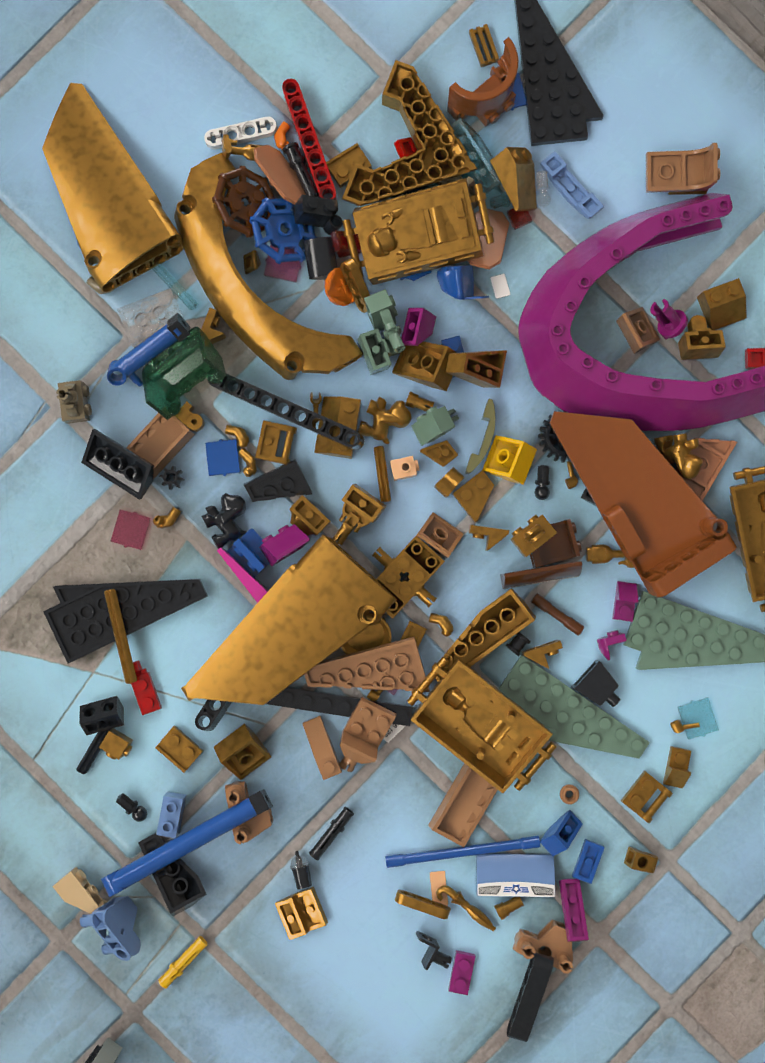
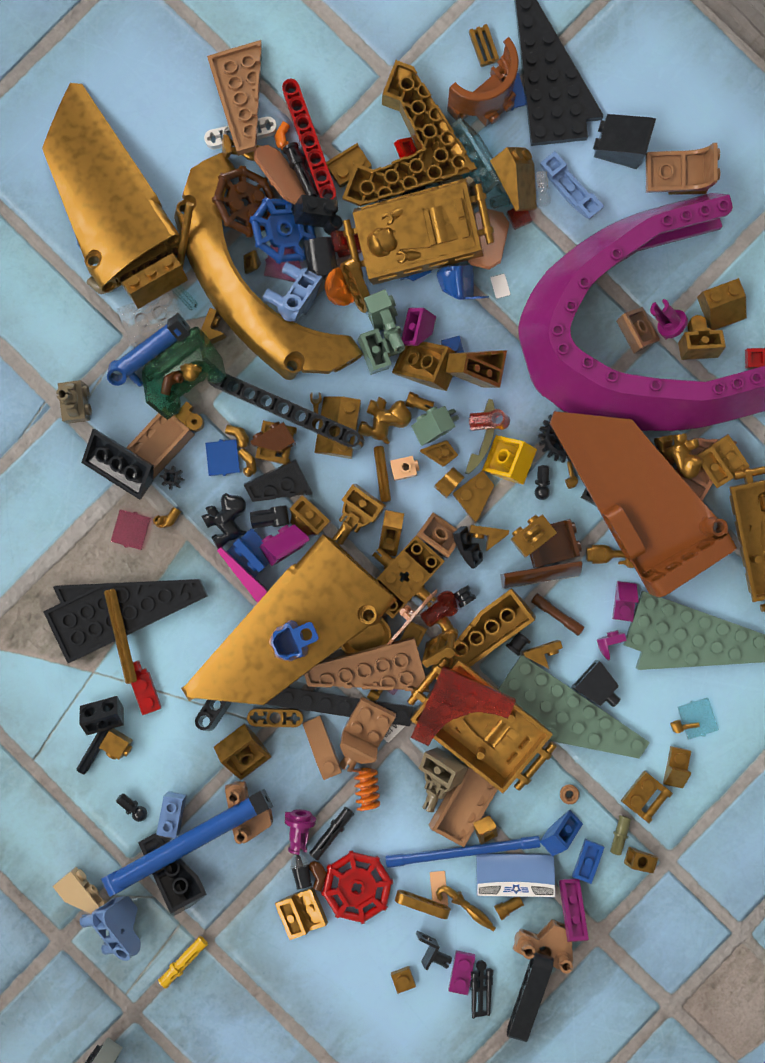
(155, 281): none -> pearl gold slope
(169, 380): none -> reddish brown arm
(179, 749): pearl gold plate -> none
(185, 232): none -> pearl gold bar
(190, 371): none -> pearl gold piece
(238, 85): none -> medium nougat wing
(274, 517): none -> black piece
(275, 440): none -> reddish brown slope
(289, 641): none -> blue piece
(289, 722): none -> pearl gold beam
(299, 297): none -> medium blue piece
(299, 824): none -> magenta piece
(319, 873): none -> reddish brown arm
(360, 876): none -> red plate
(367, 788): none -> orange piece
(391, 532): none -> pearl gold slope
(403, 979): none -> pearl gold plate
(404, 612): none -> nougat shield
(436, 650): none -> pearl gold plate
(441, 775): none -> dark tan brick
(445, 606): none -> clear red piece
(455, 697): none -> clear red plate
(464, 596): none -> black wheel
(470, 552): none -> black slope
(477, 986): none -> black piece
(485, 829): none -> pearl gold slope
(487, 420): none -> clear red piece
(620, 835): none -> olive axle
(624, 139): none -> black slope
(722, 460): none -> pearl gold slope

